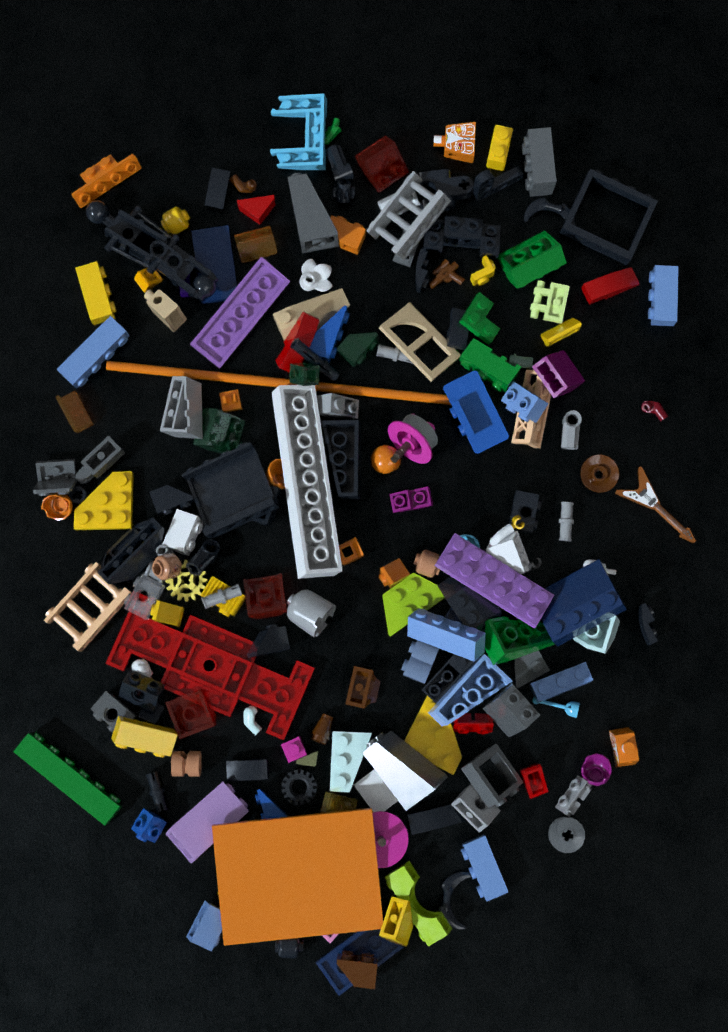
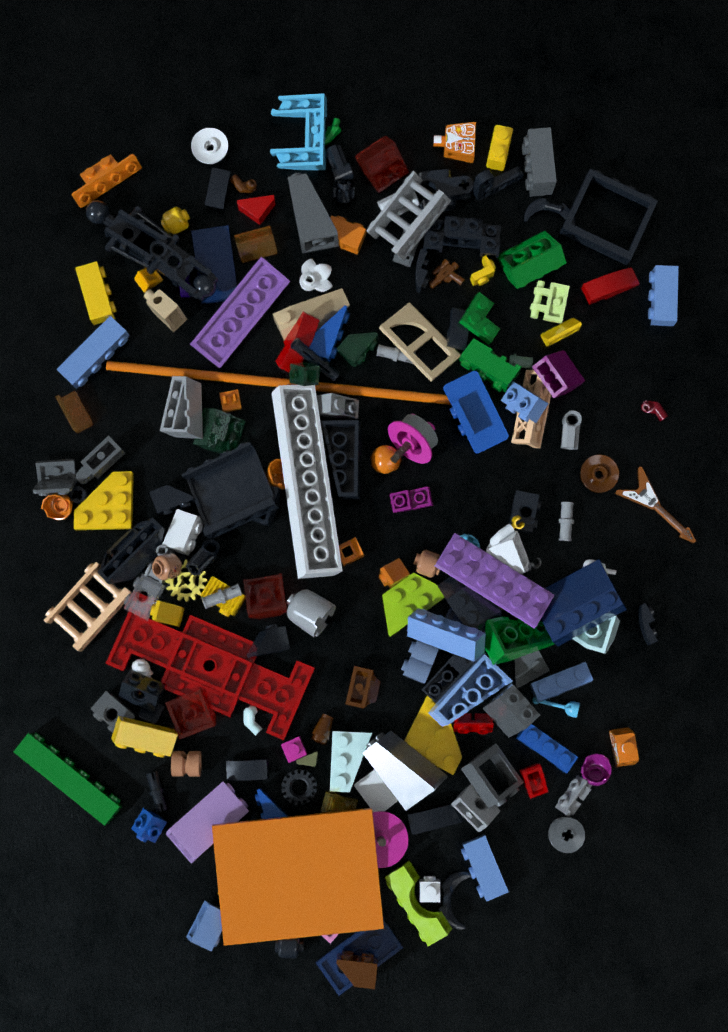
(206, 138): none -> white dish
(397, 922): yellow slope -> none
(429, 889): none -> white brick
(548, 748): none -> blue arch

